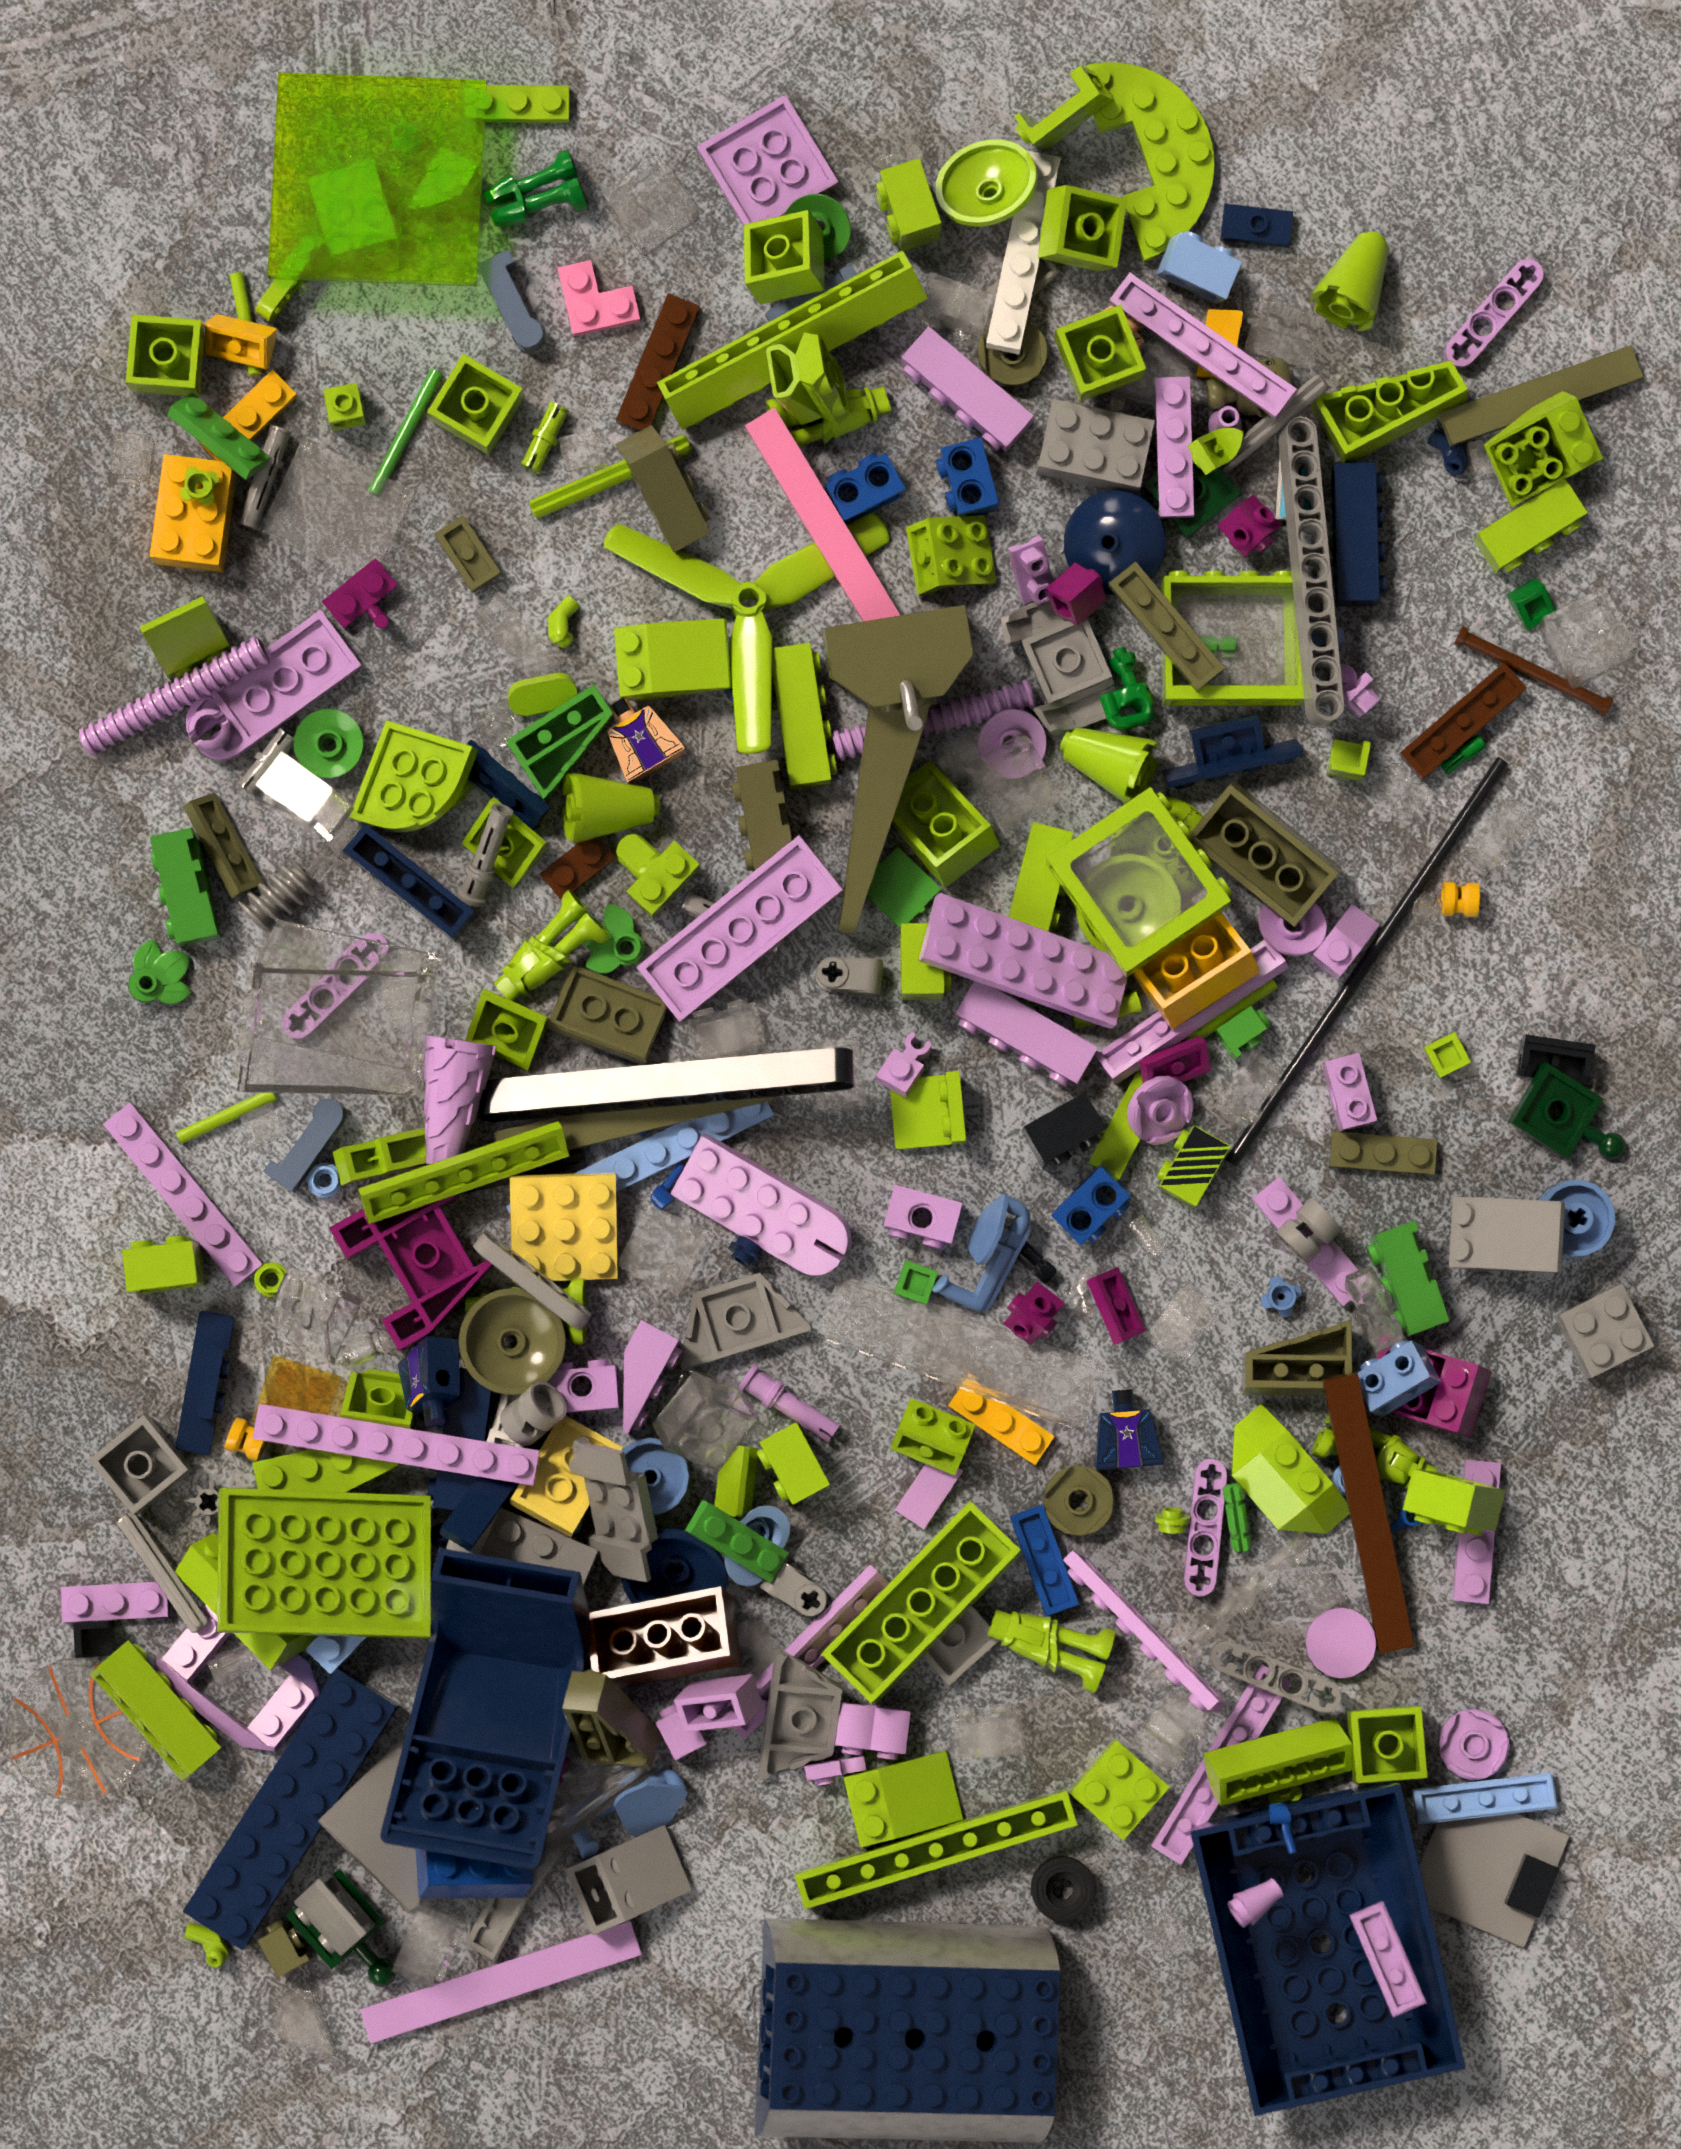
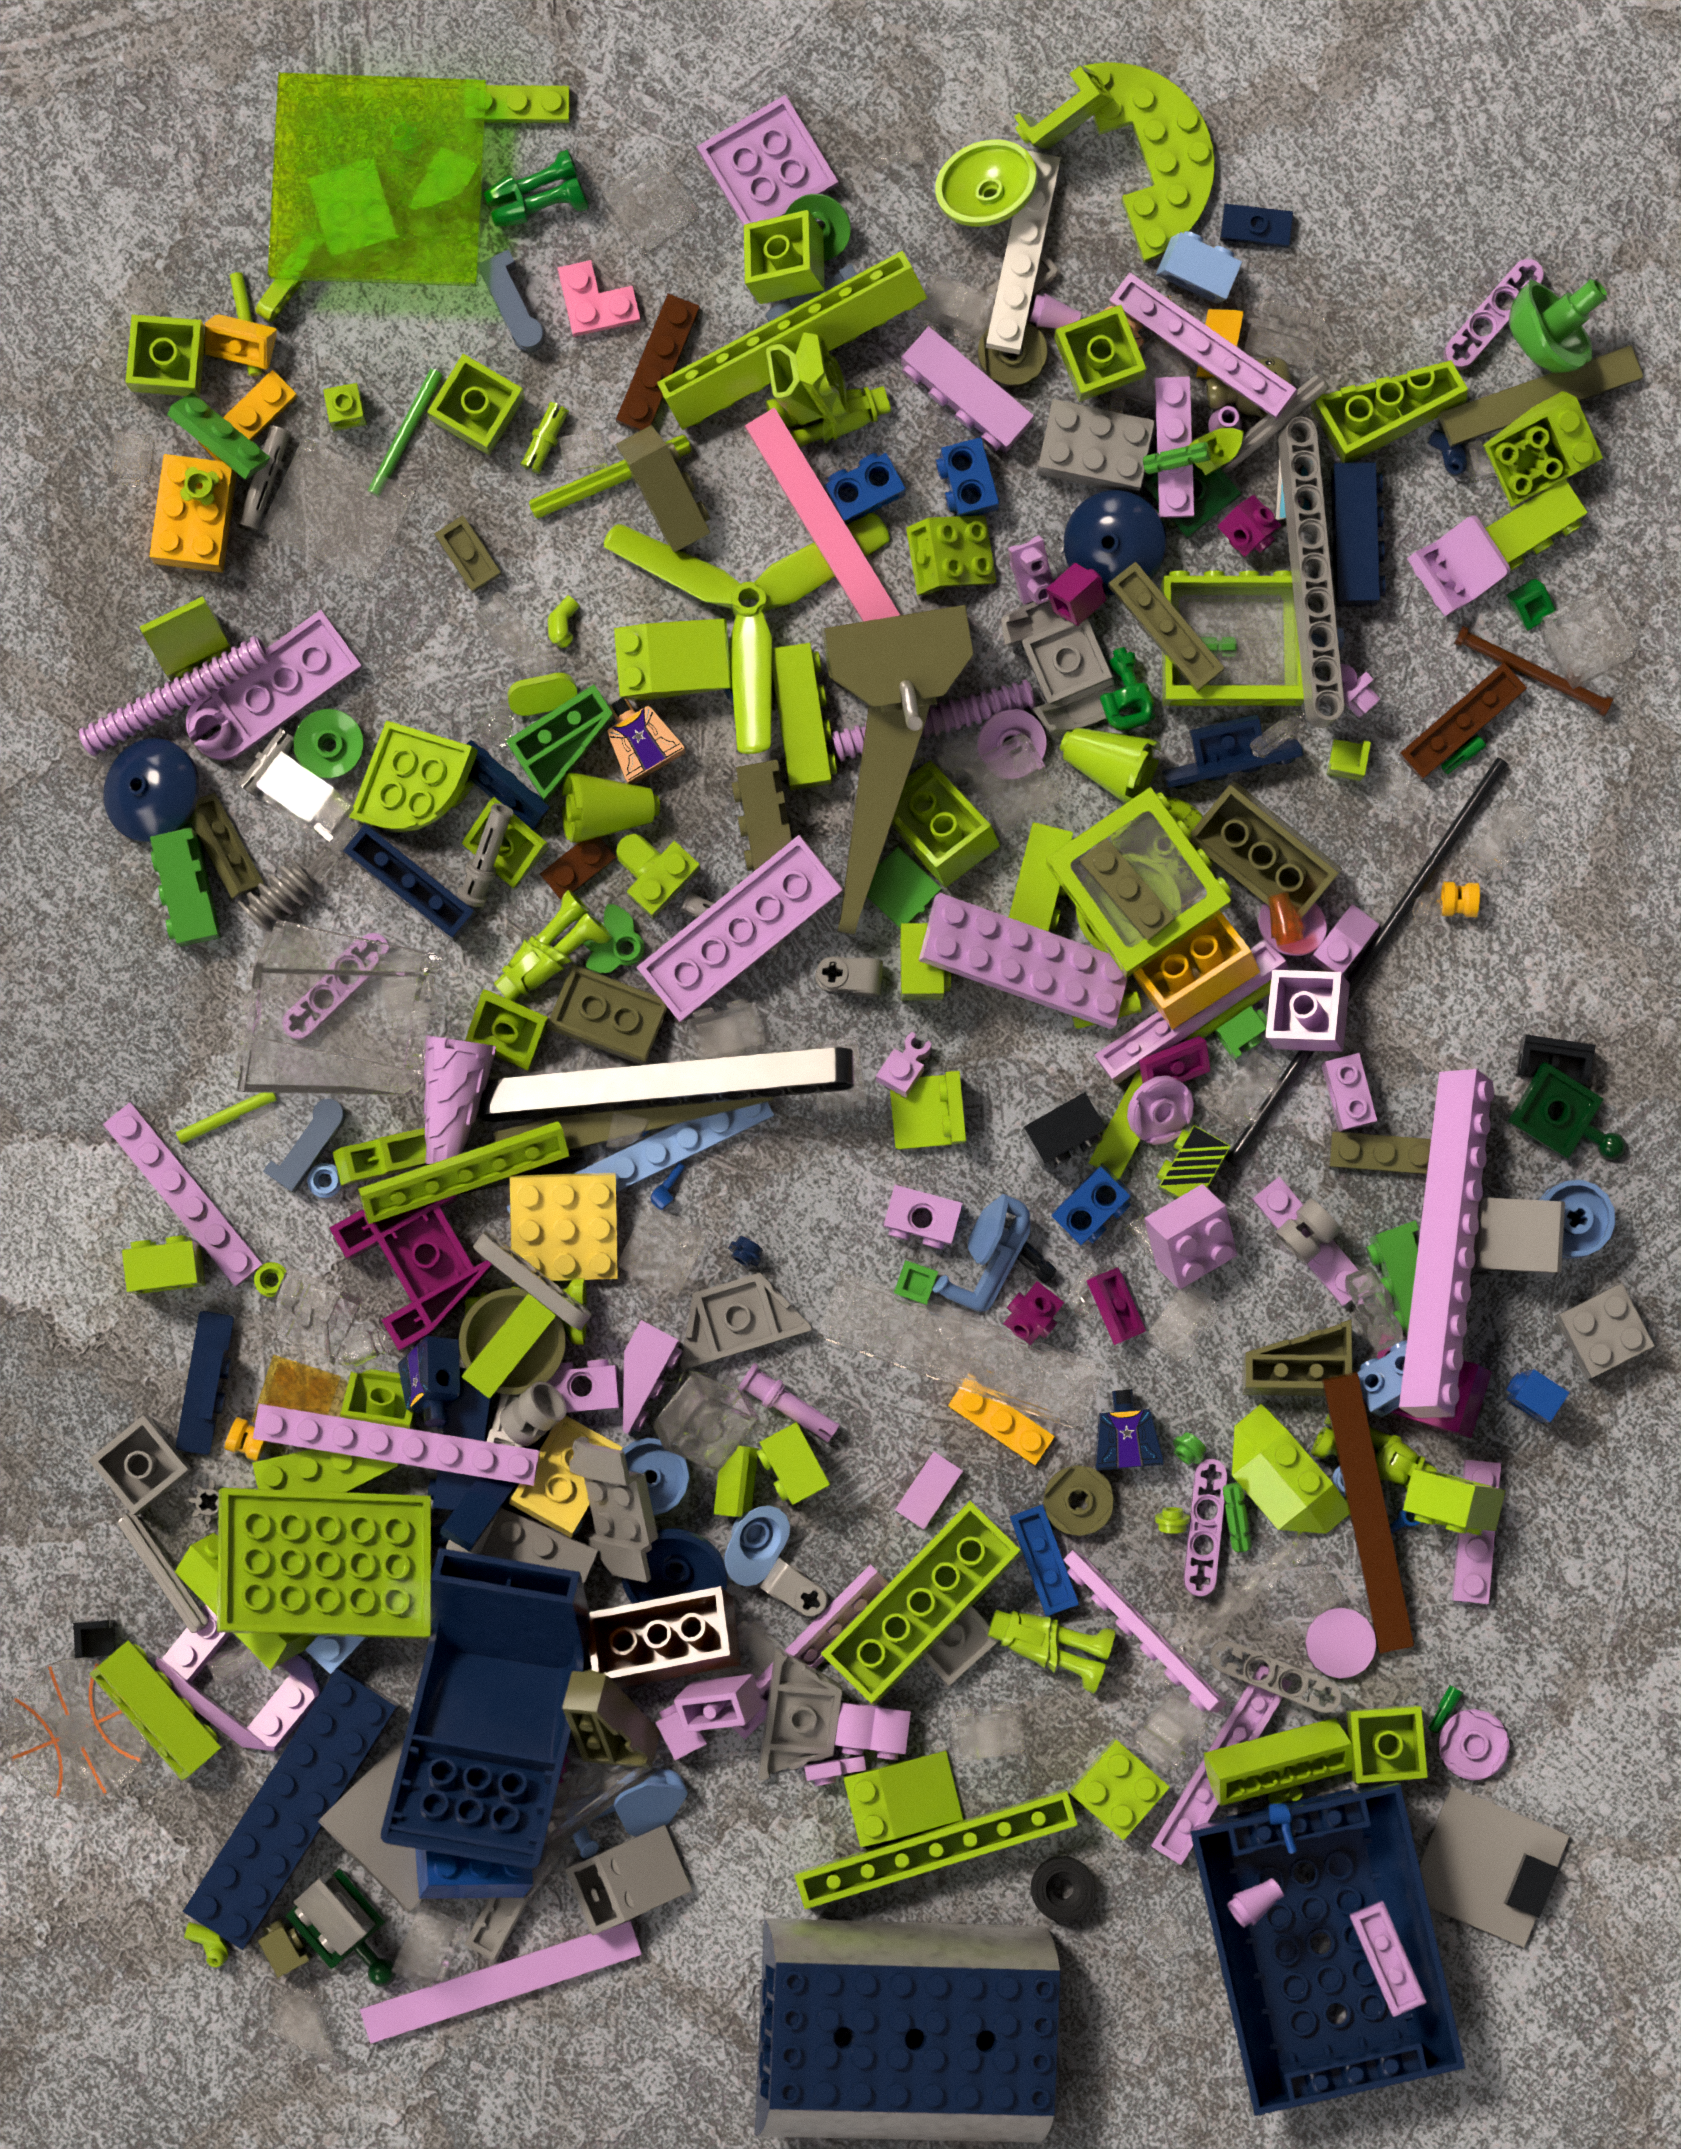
(113, 1602): lavender plate -> none
(162, 971): bright green plate -> none
(166, 793): none -> dark blue dish
(360, 595): magenta plate -> none
(508, 1346): none -> lime tile
(625, 1130): none -> clear tile
(736, 1541): bright green plate -> none
(763, 1207): lavender plate -> none
(909, 205): lime brick -> none
(932, 1436): lime brick -> none
(1026, 1033): lavender brick -> none
(1051, 313): none -> lavender cone
(1082, 228): lime brick -> none
(1127, 890): none -> olive plate
(1176, 458): none -> bright green axle
(1189, 1448): none -> bright green plate
(1190, 1236): none -> lavender brick
(1278, 734): none -> clear axle
(1284, 920): none -> clear orange cone
(1290, 1292): medium blue plate -> none
(1307, 1010): none -> lavender brick
(1354, 283): lime cone -> none
(1445, 1708): none -> green pin
(1446, 1055): lime plate -> none
(1446, 1244): none -> lavender brick
(1460, 565): none -> lavender bracket
(1484, 1798): light blue tile -> none
(1536, 1395): none -> blue brick
(1551, 326): none -> bright green piece

